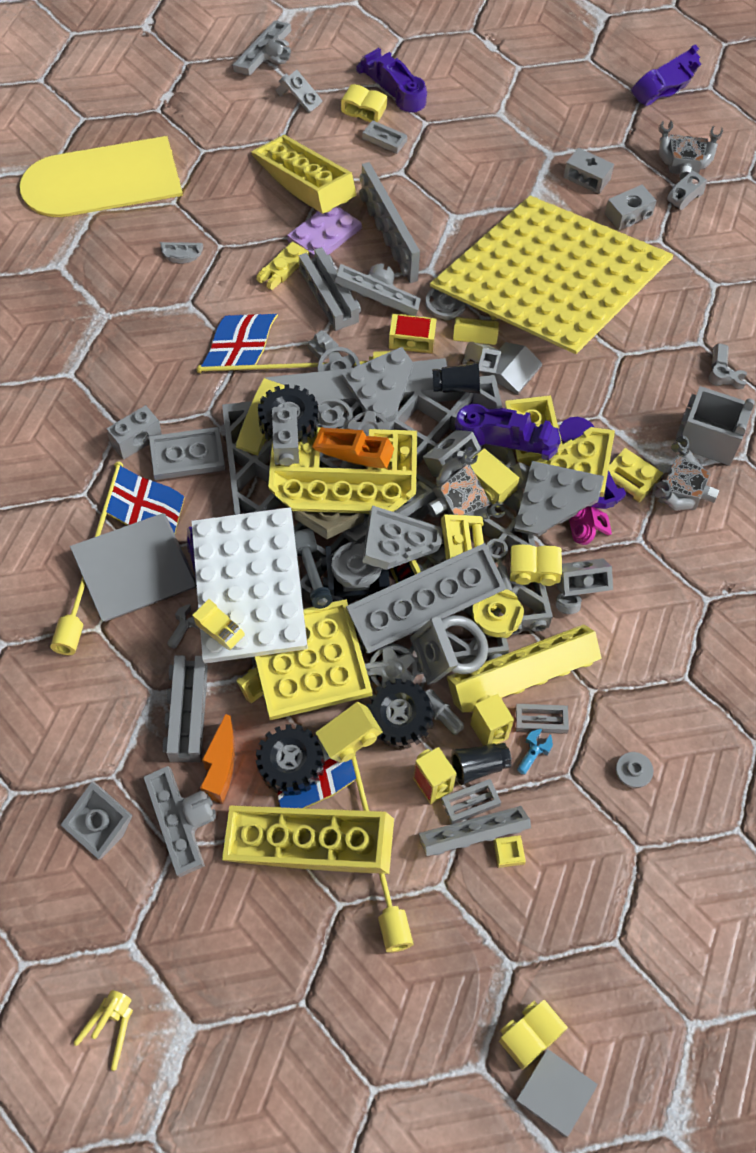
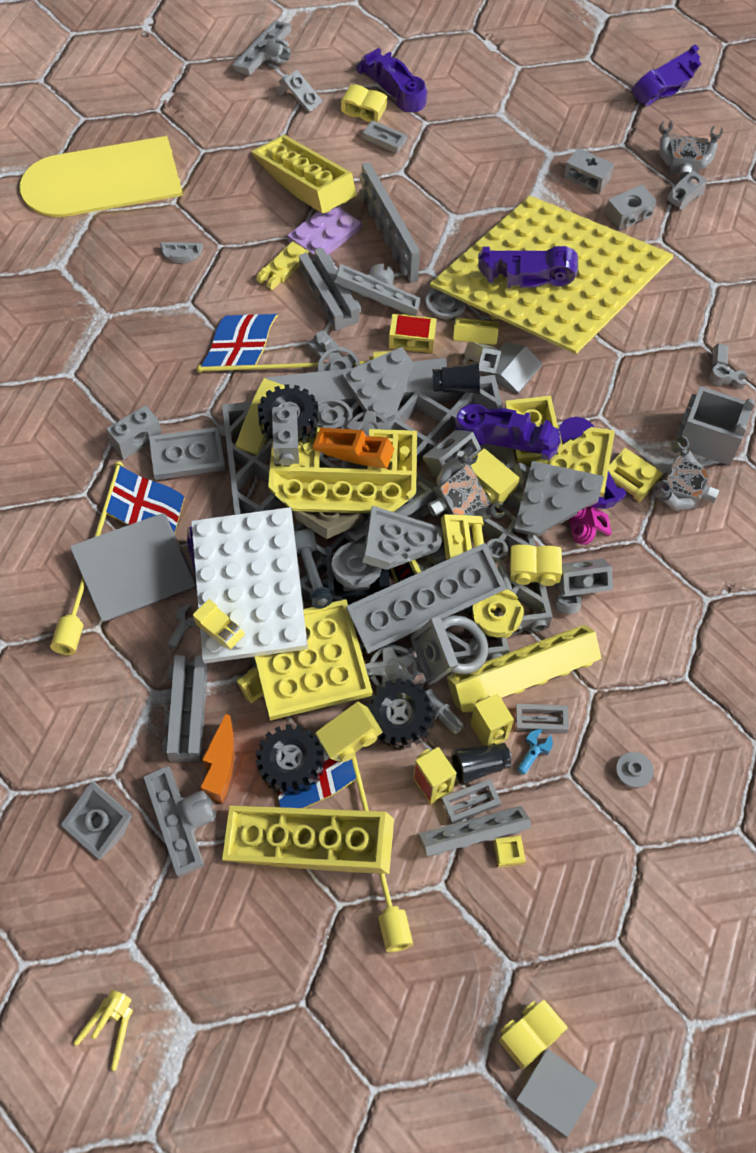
(530, 268): none -> dark purple piece

